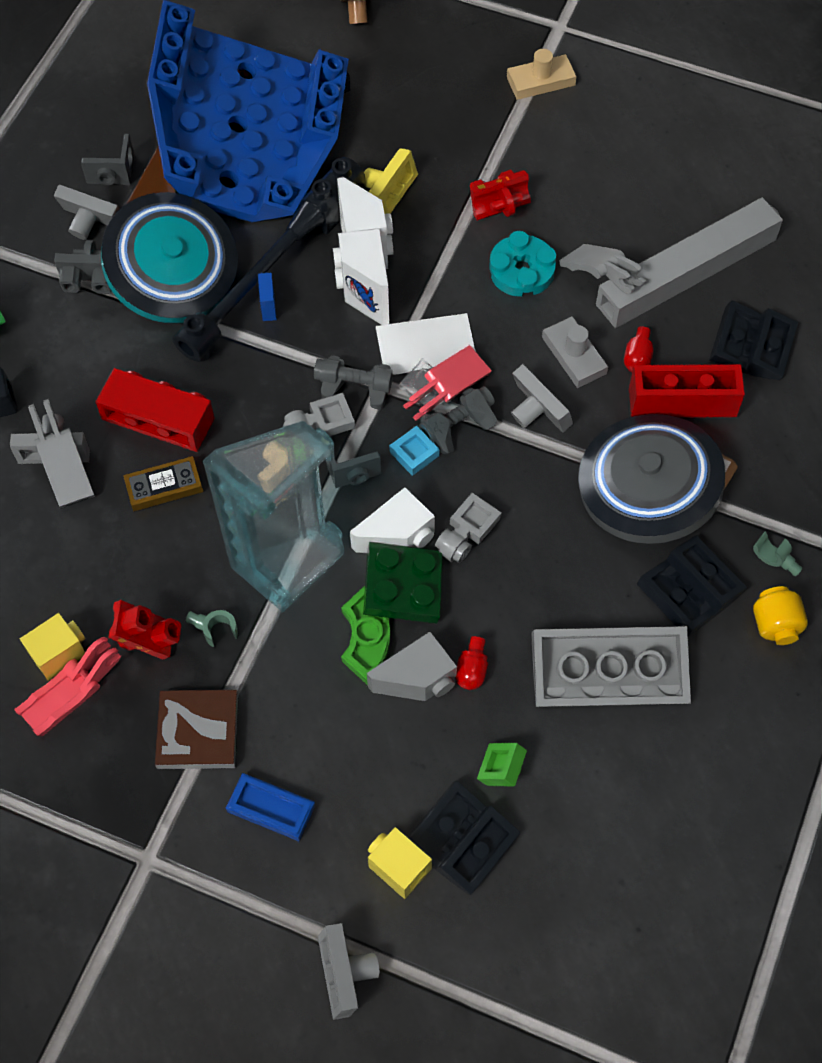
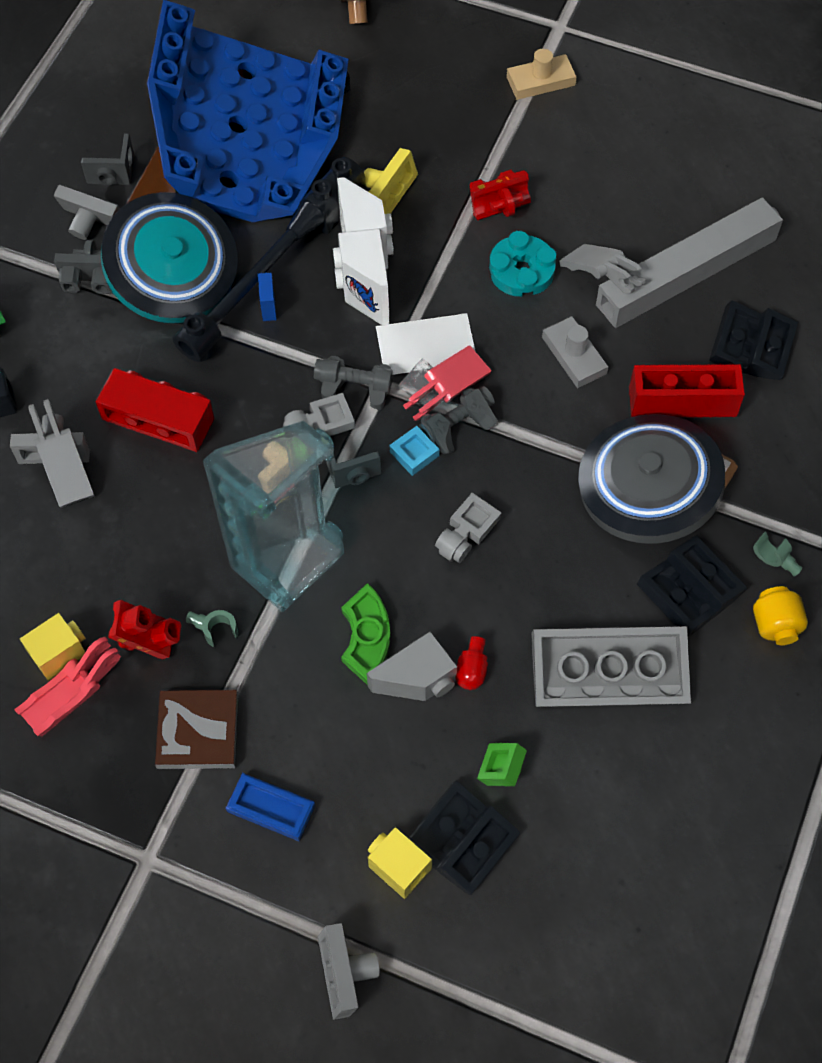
(163, 483): tile -> none
(397, 522): white slope -> none
(403, 583): dark green plate -> none
(539, 401): light grey tile -> none
(639, 349): red cylinder -> none

